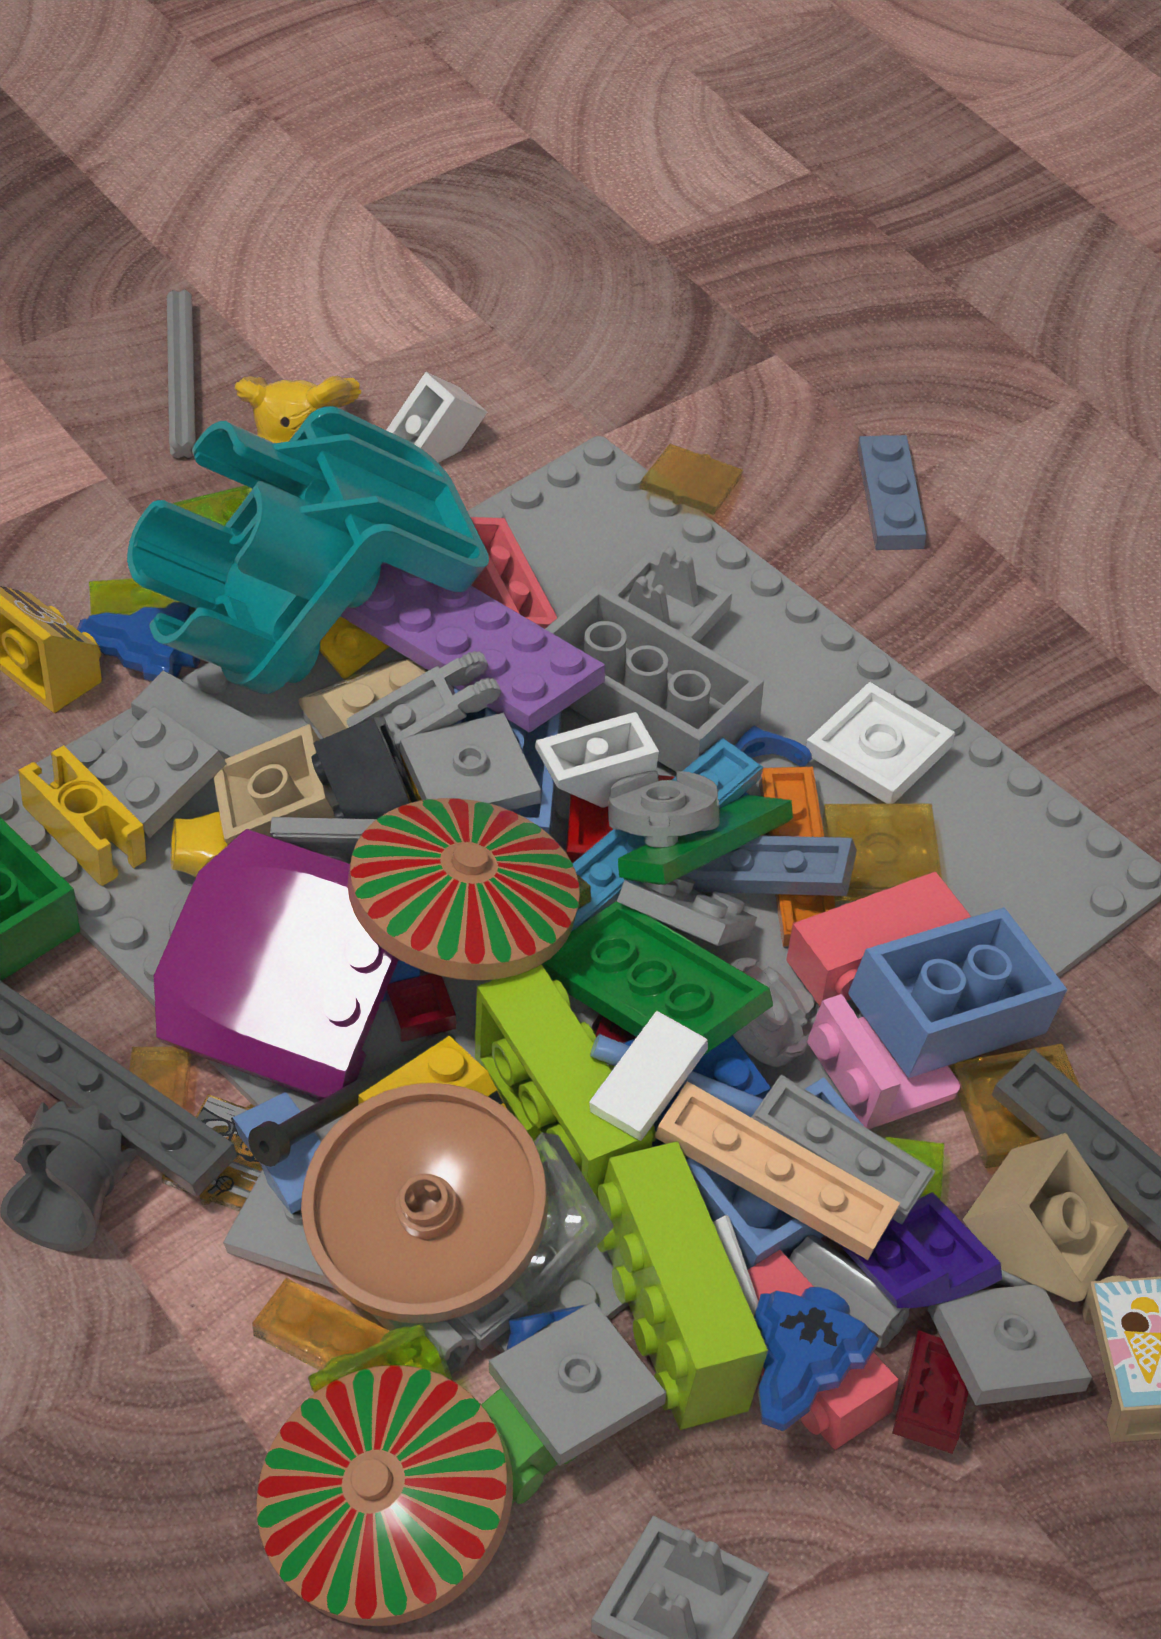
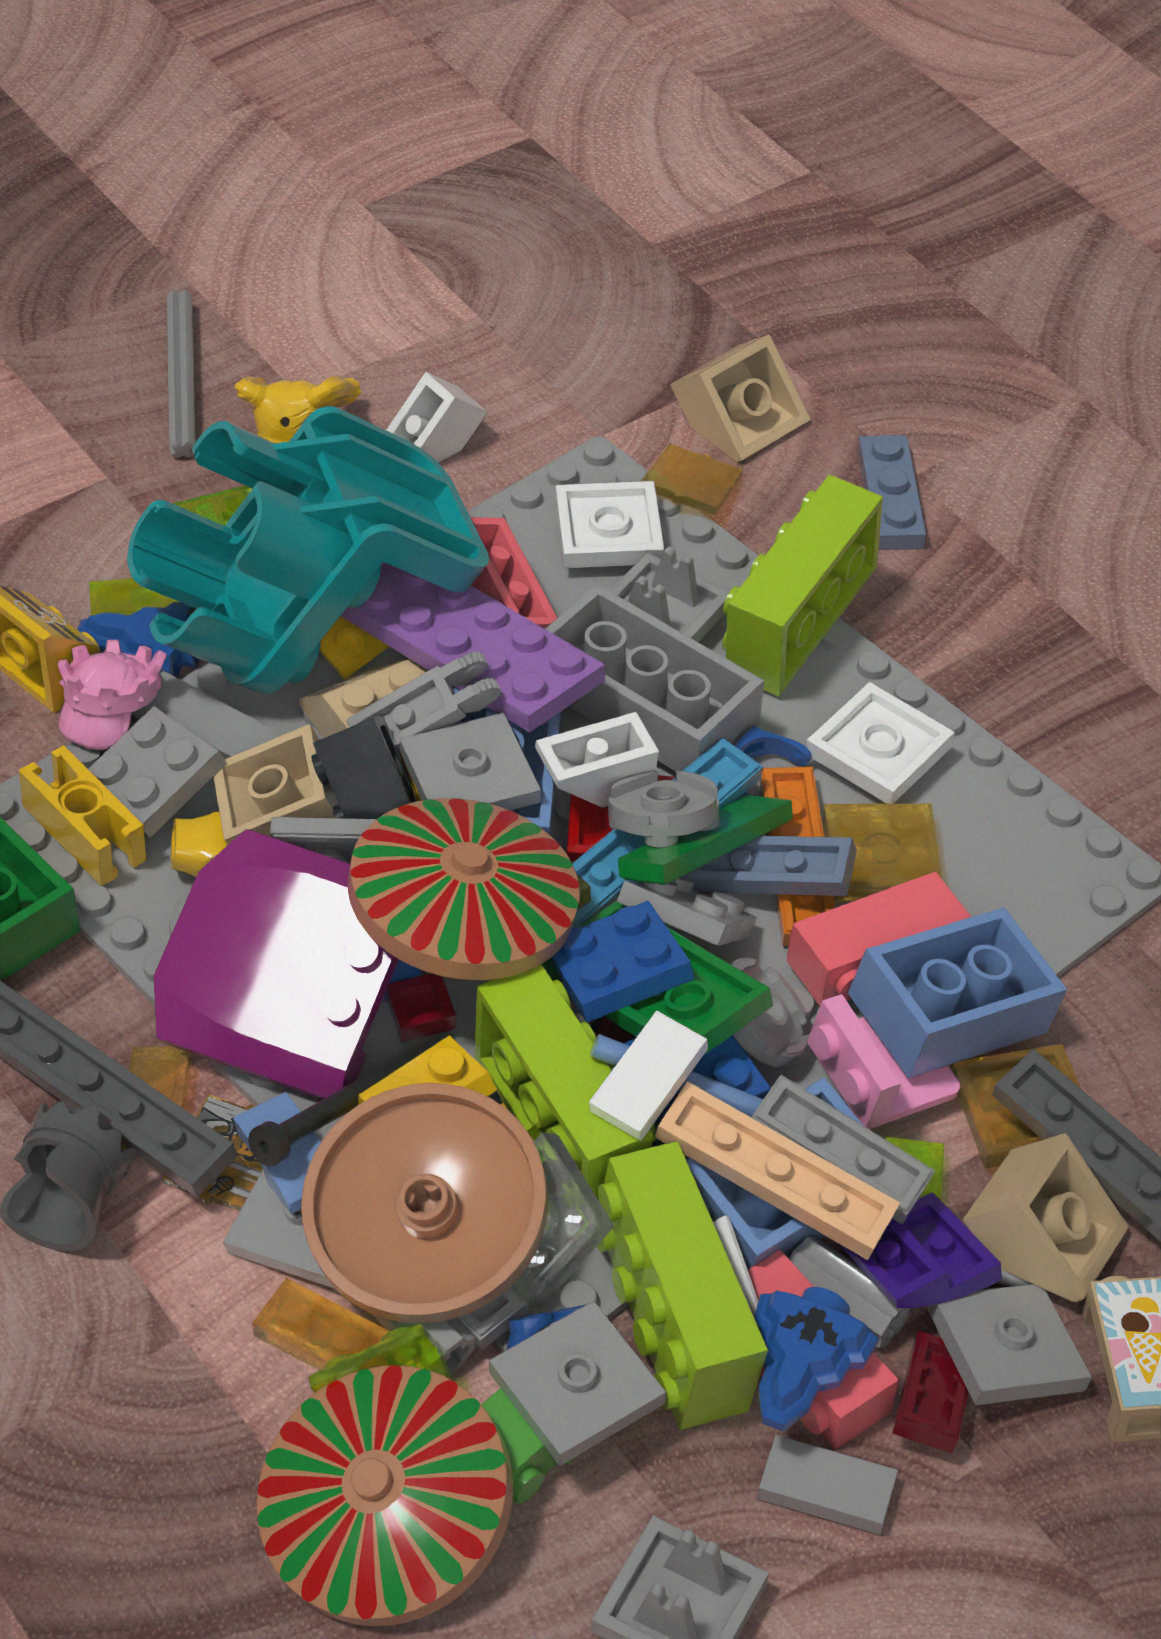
(104, 692): none -> bright pink hair
(608, 523): none -> white plate
(620, 961): none -> blue plate
(742, 399): none -> tan slope
(803, 582): none -> lime brick
(827, 1484): none -> light grey tile

